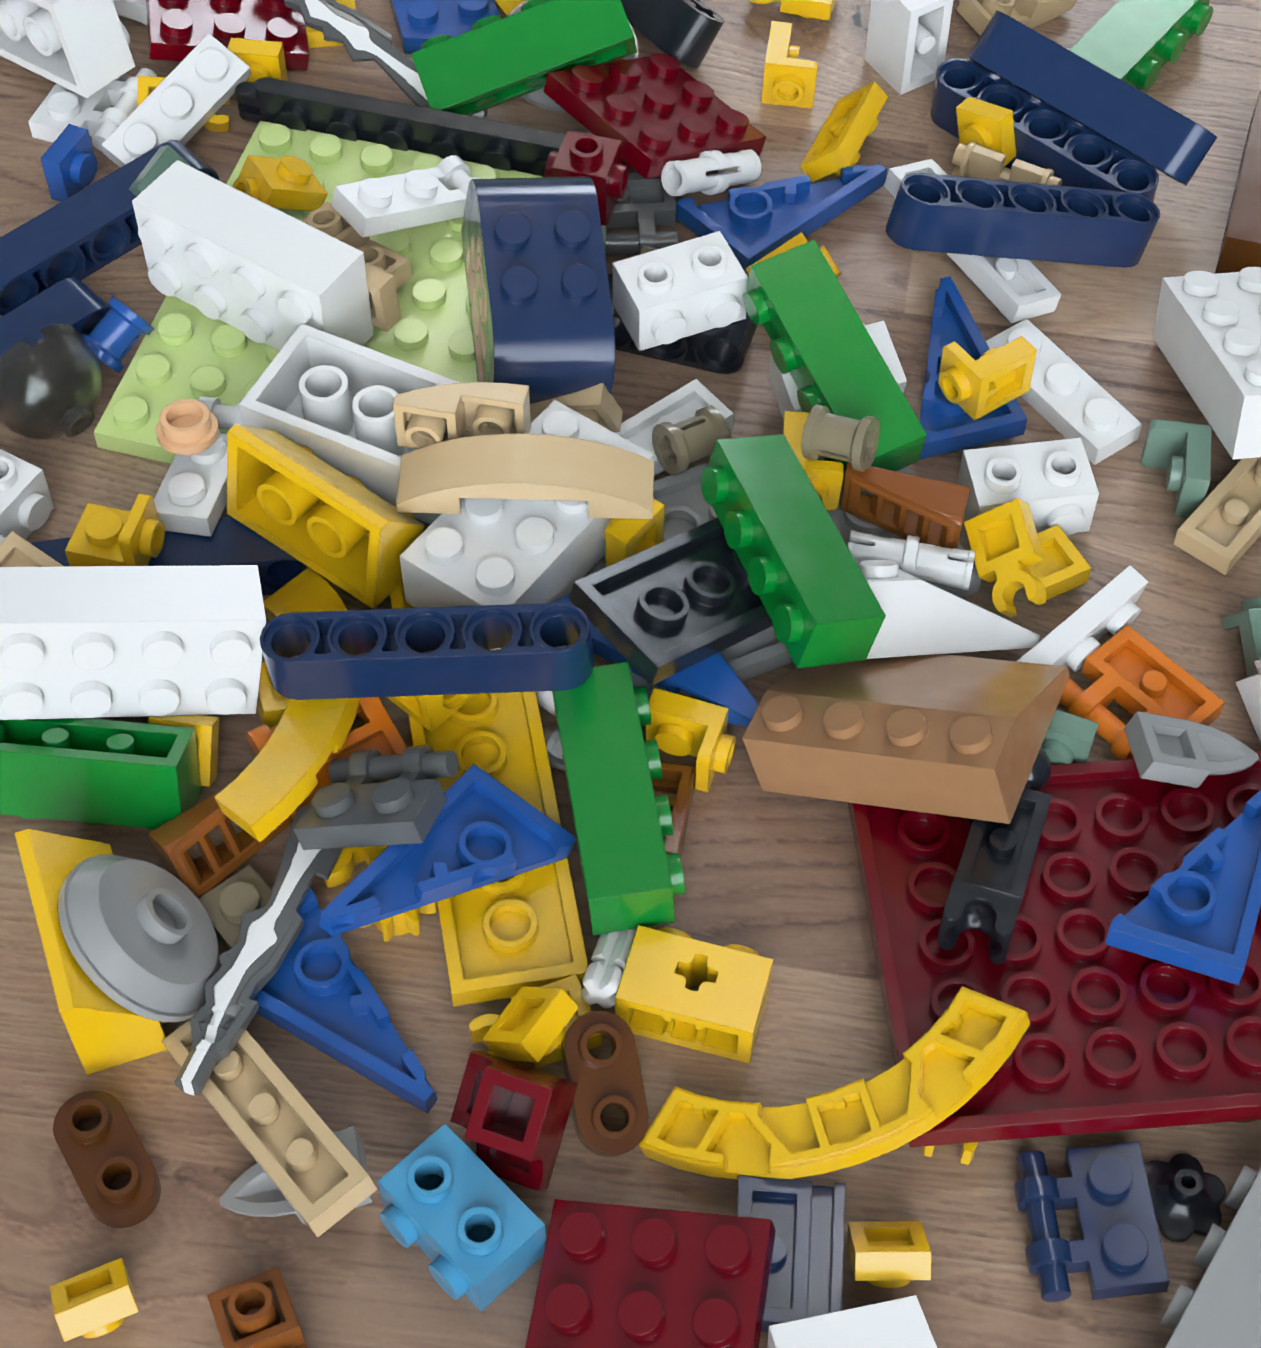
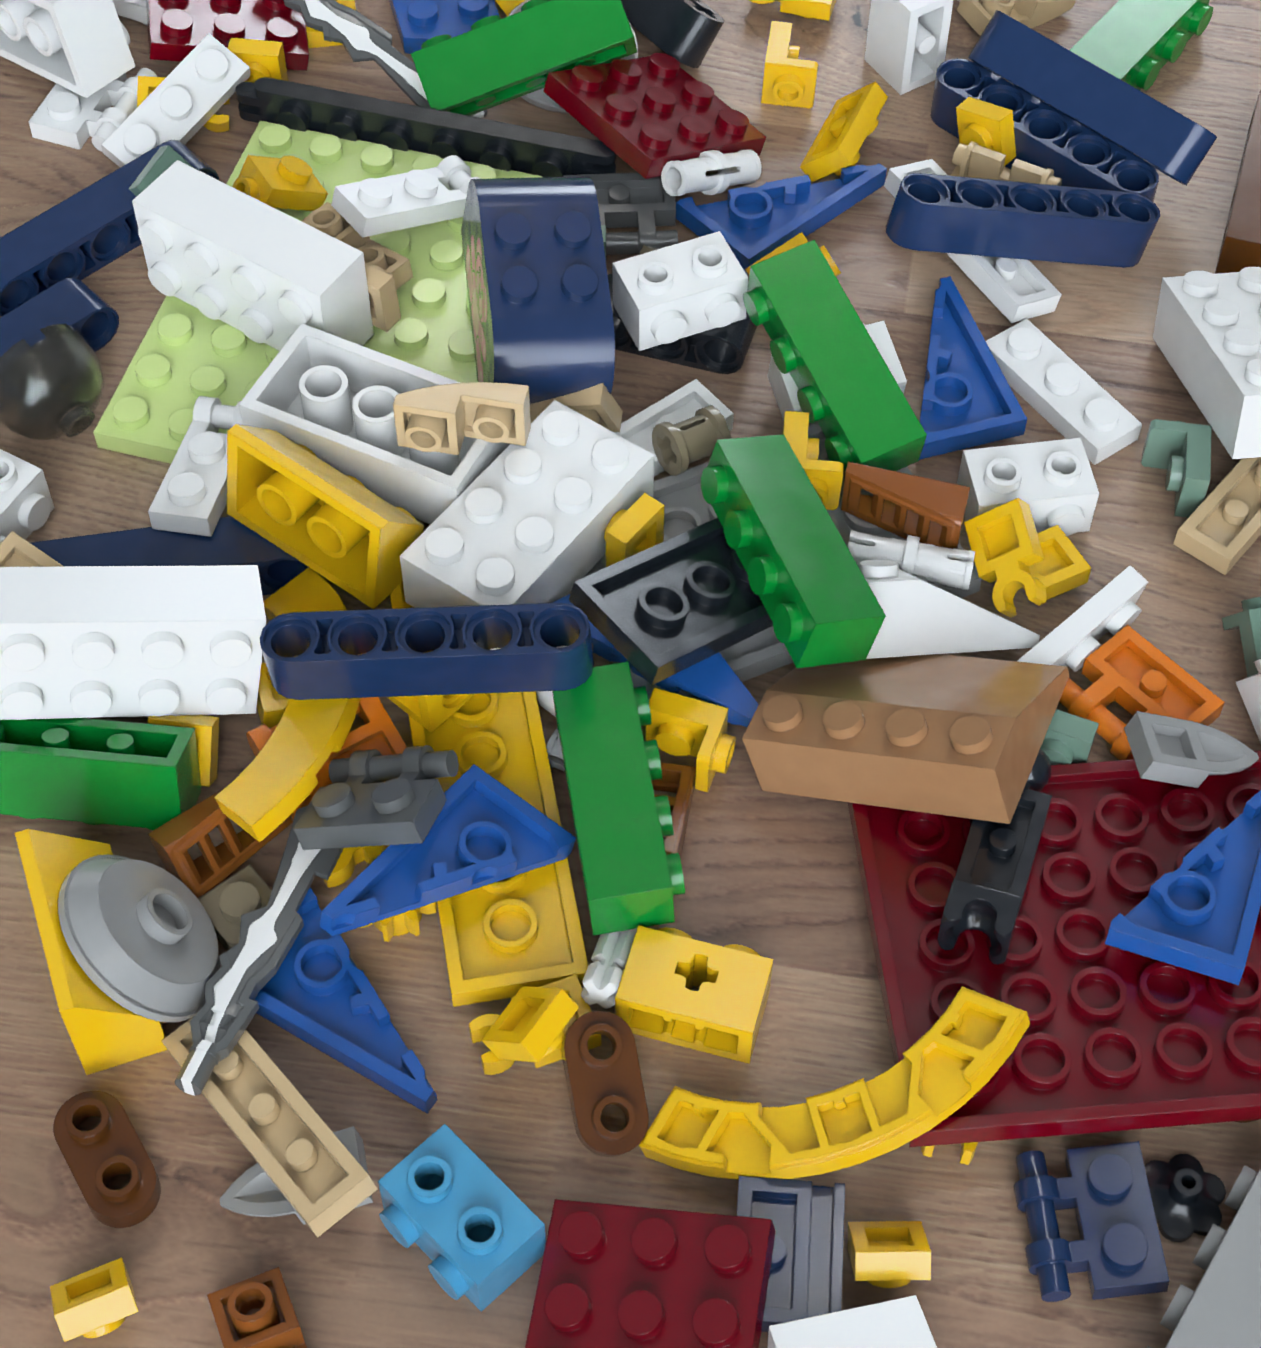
(69, 163): blue plate -> none
(117, 334): blue bush -> none
(117, 536): yellow bracket -> none
(186, 427): light nougat plate -> none
(513, 1117): dark red brick -> none
(526, 469): tan slope -> none
(592, 157): dark red brick -> none
(840, 437): dark tan bush -> none
(990, 380): yellow bracket -> none

